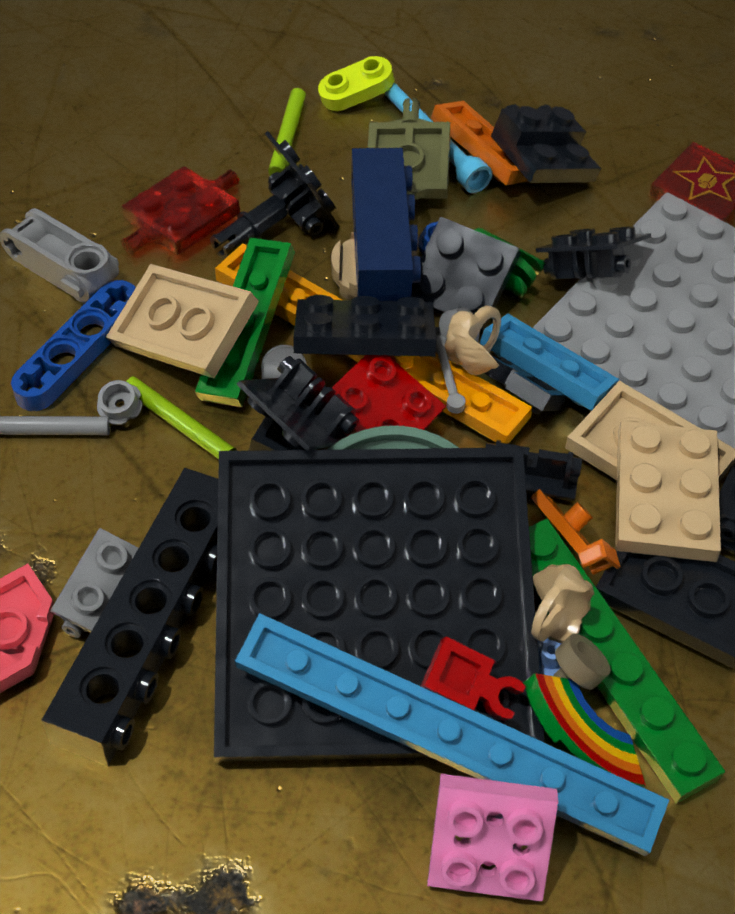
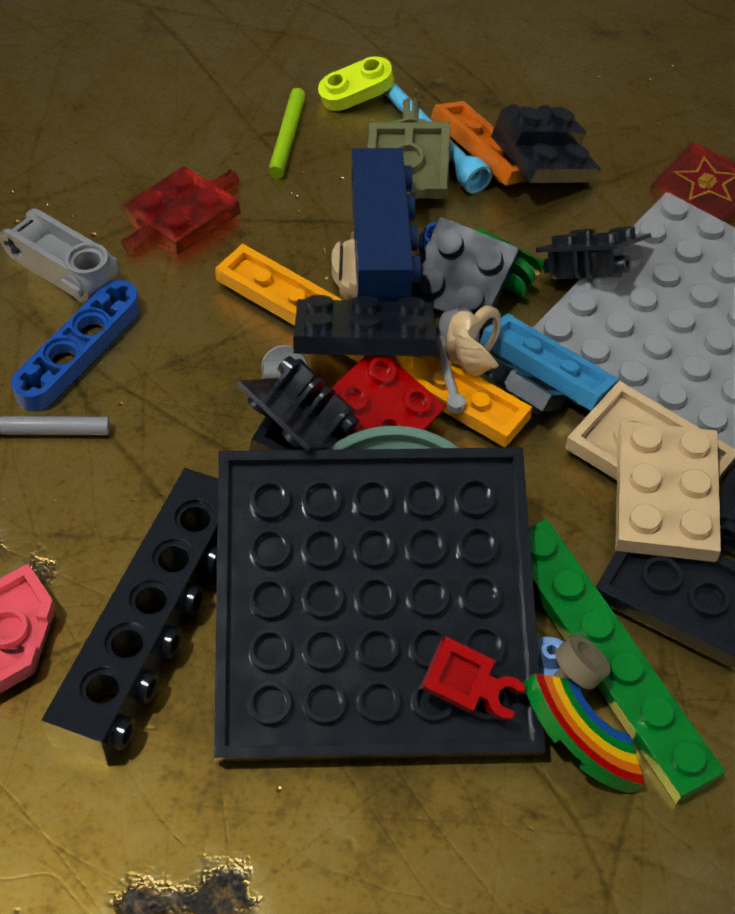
(93, 582): light grey hinge -> none
(114, 393): light grey plate -> none
(180, 420): lime bar -> none
(182, 320): tan plate -> none
(250, 225): black axle -> none
(264, 274): green plate -> none
(298, 189): black hinge -> none
(450, 732): dark azure plate -> none
(493, 819): bright pink plate -> none
(549, 471): black hinge -> none
(565, 598): tan piece -> none
(596, 555): orange piece -> none

